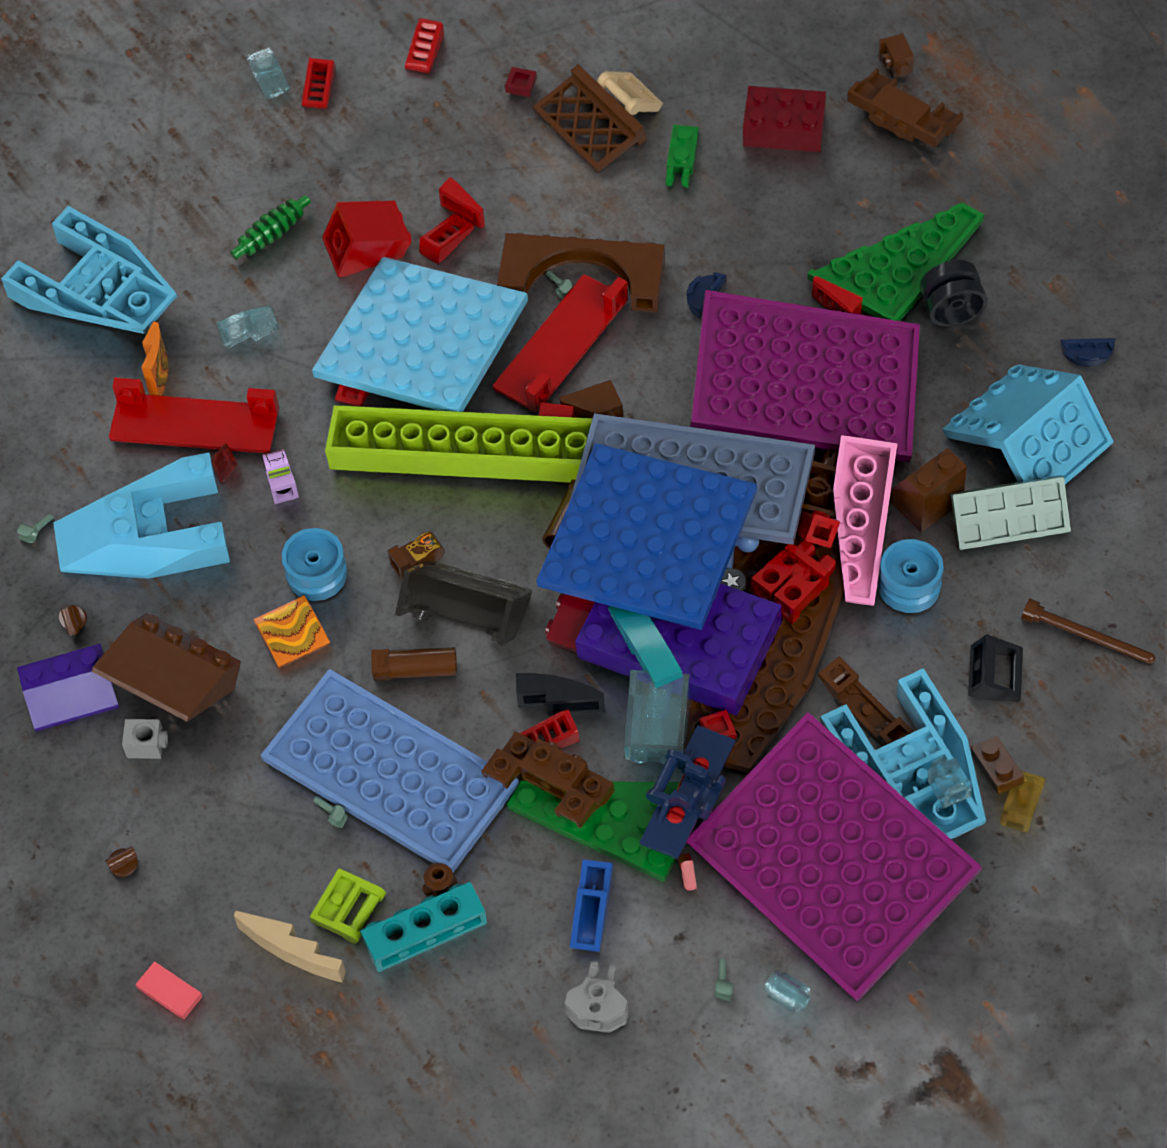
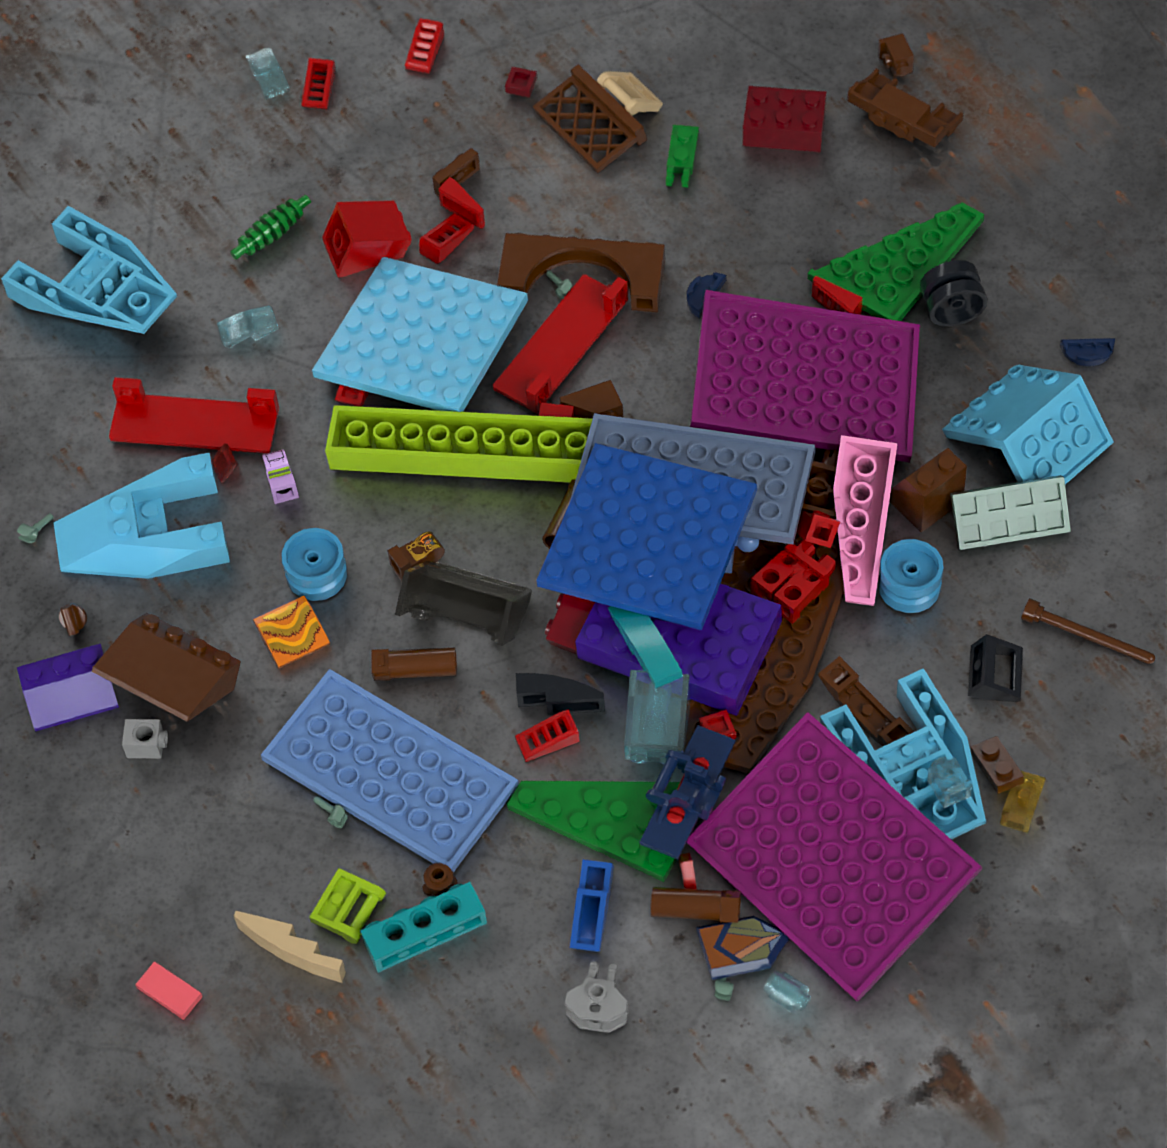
(123, 862): reddish brown plate -> none
(156, 362): orange slope -> none
(460, 169): none -> reddish brown plate
(553, 772): reddish brown bracket -> none
(696, 904): none -> reddish brown piece
(734, 579): dark grey tile -> none
(740, 946): none -> tile

